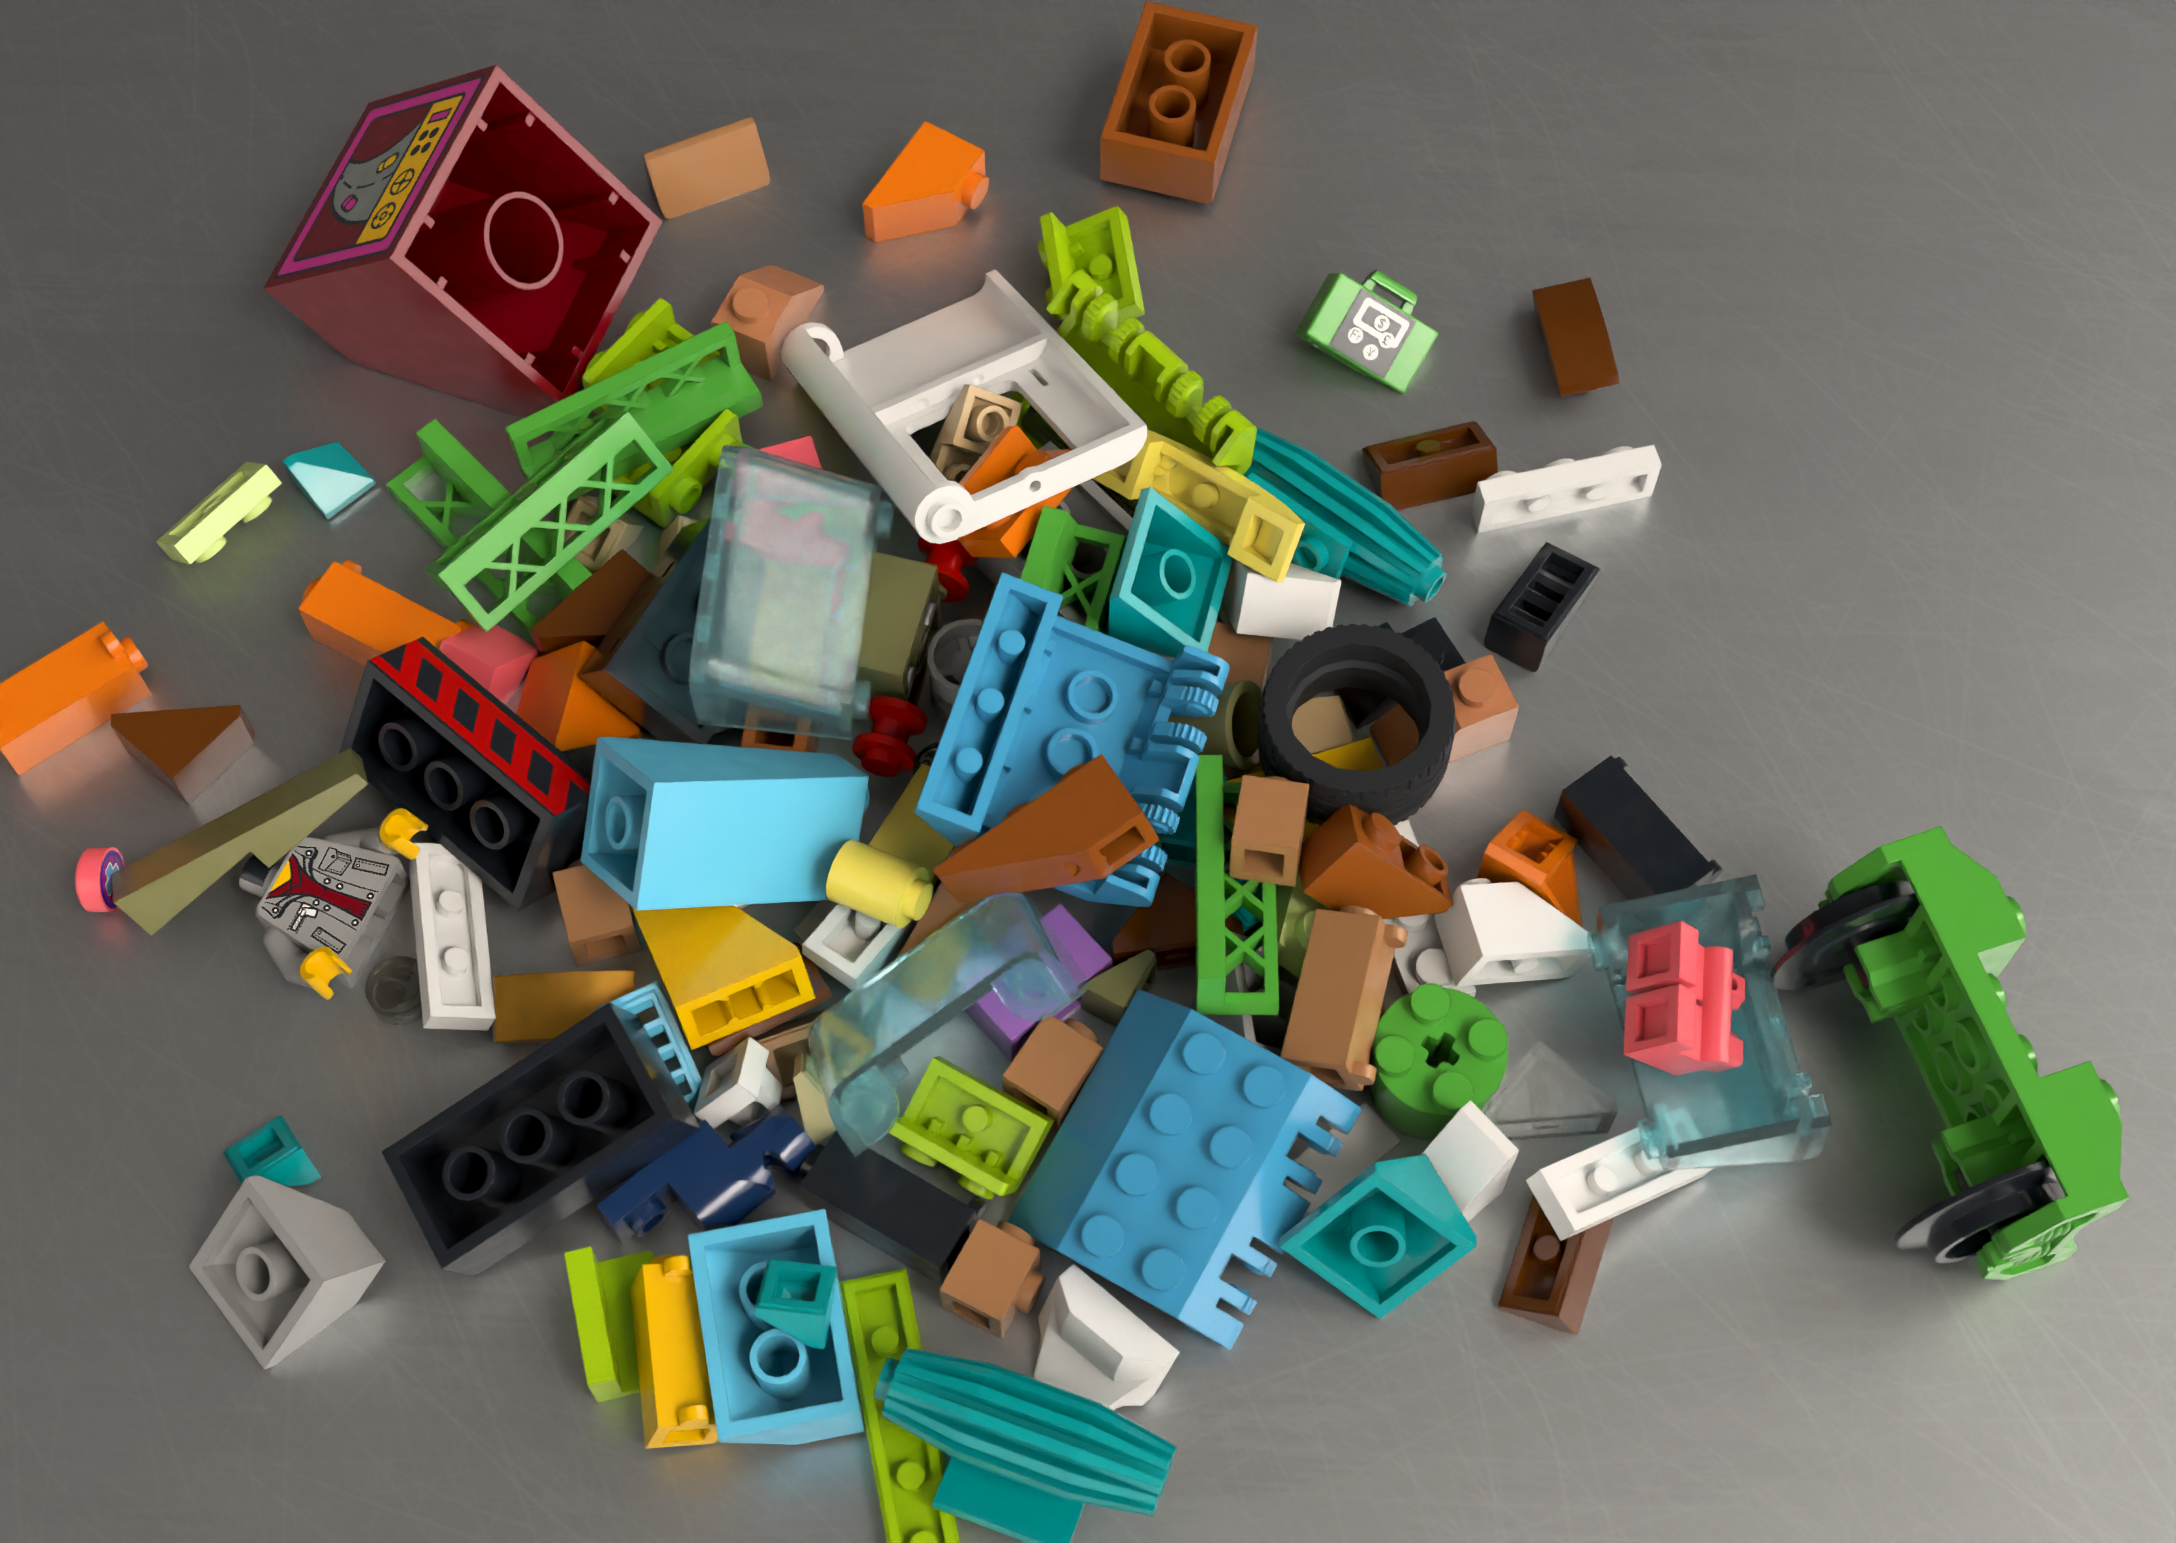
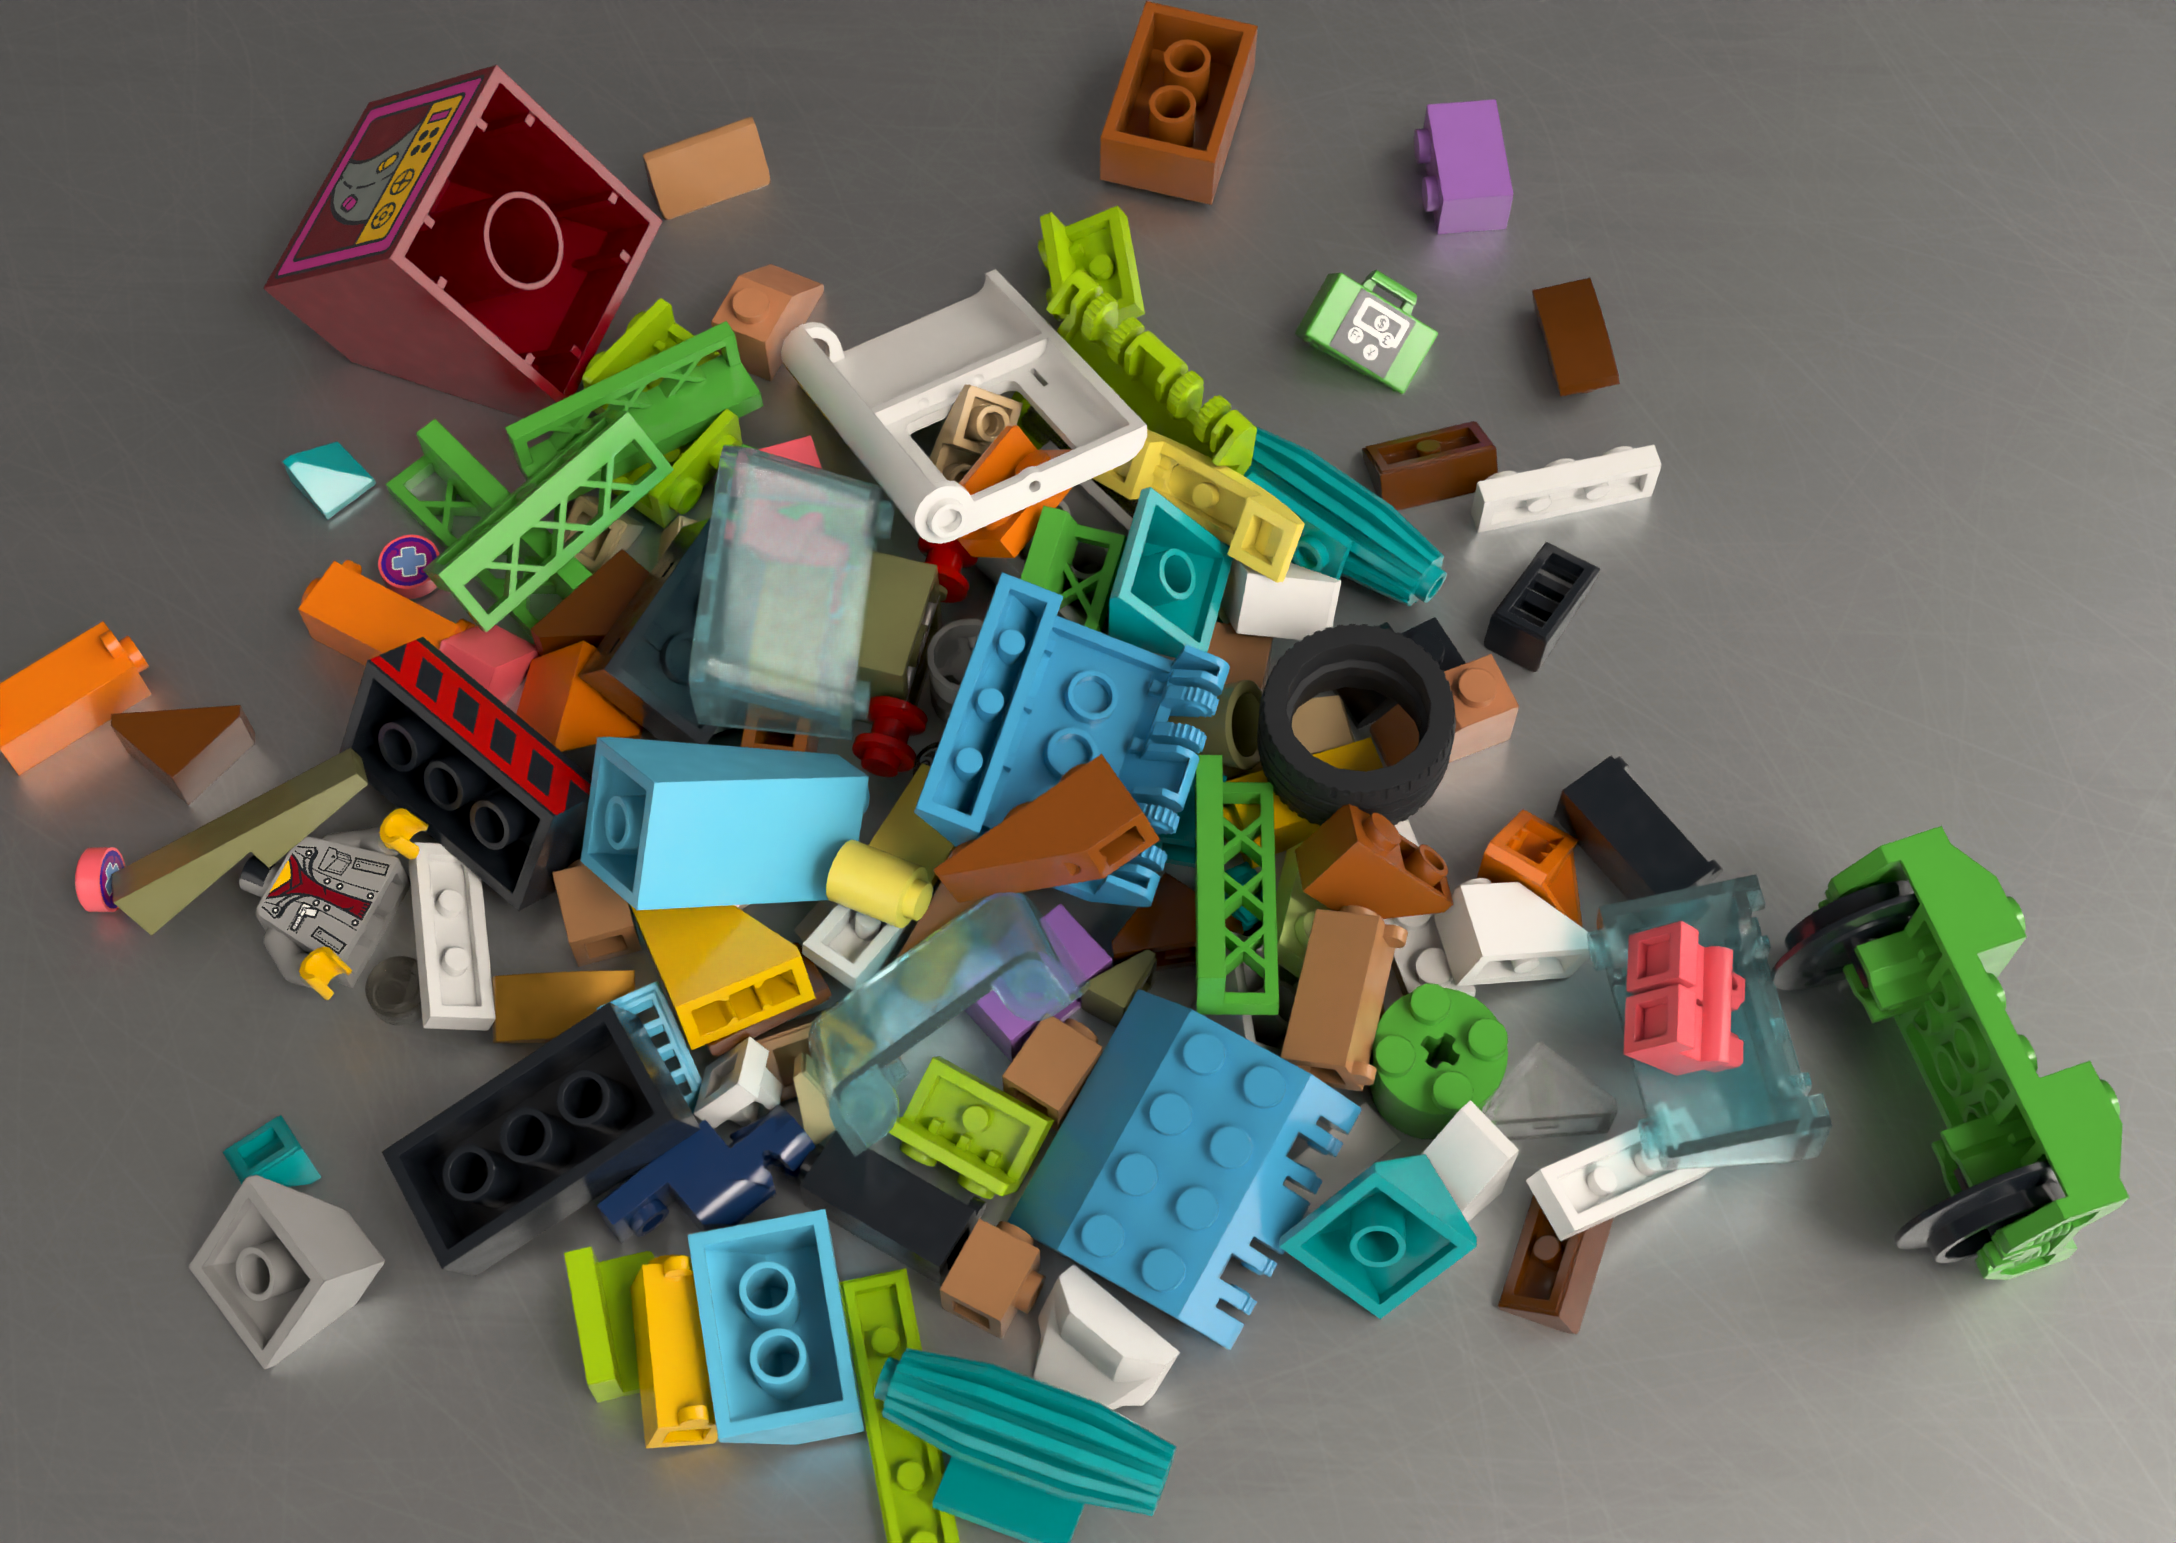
(238, 498): yellowish green plate -> none
(403, 564): none -> tile
(797, 1299): teal slope -> none
(926, 186): orange slope -> none
(1268, 830): medium nougat brick -> none
(1465, 167): none -> medium lavender brick

